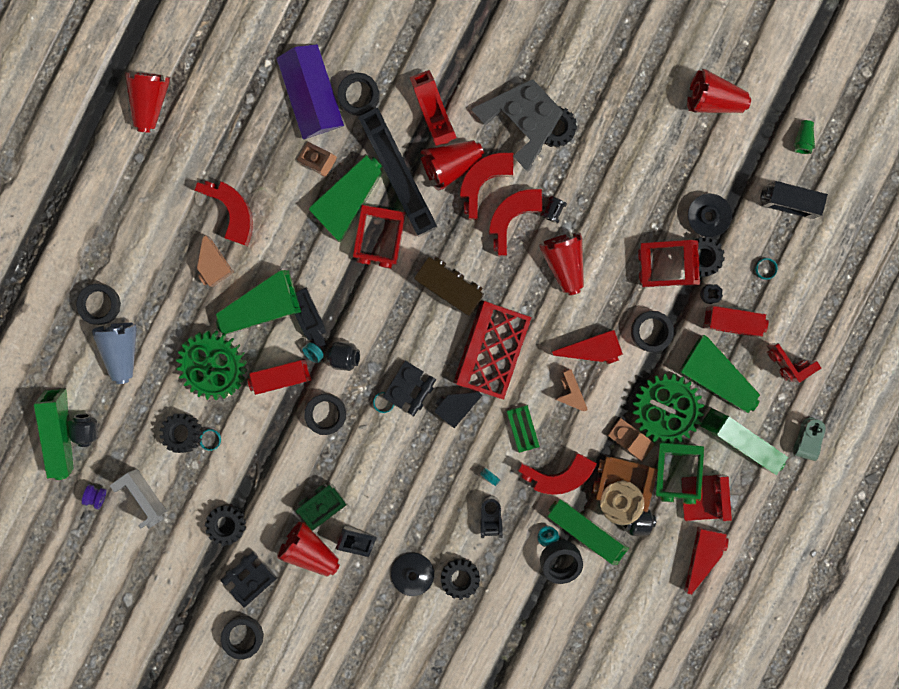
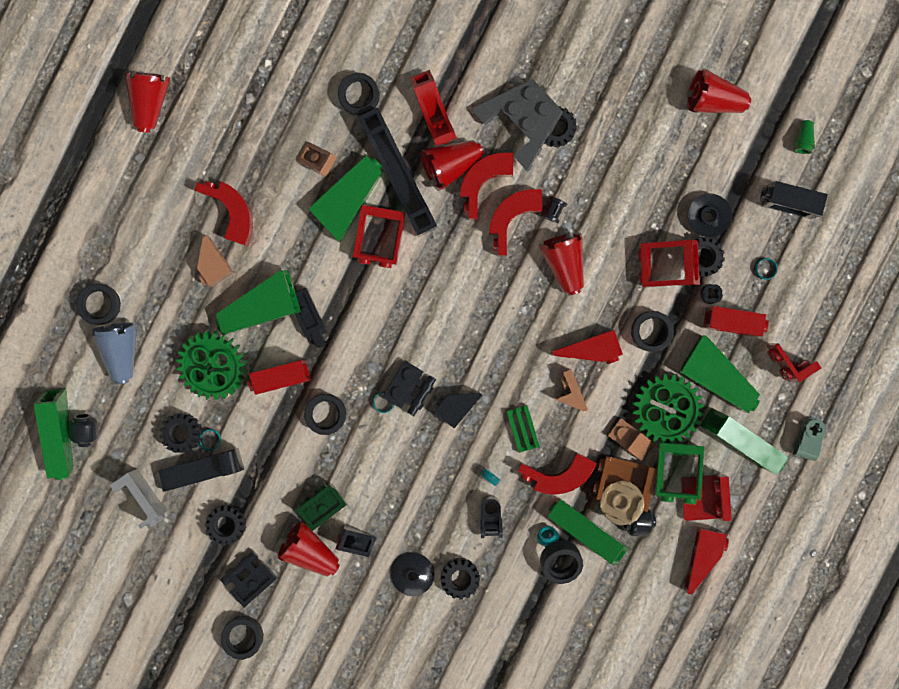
(94, 496): dark purple wheel -> none
(201, 470): none -> black beam
(310, 91): dark purple slope -> none
(312, 350): teal axle -> none
(343, 356): black head -> none
(449, 285): dark brown brick -> none
(474, 343): red fence -> none

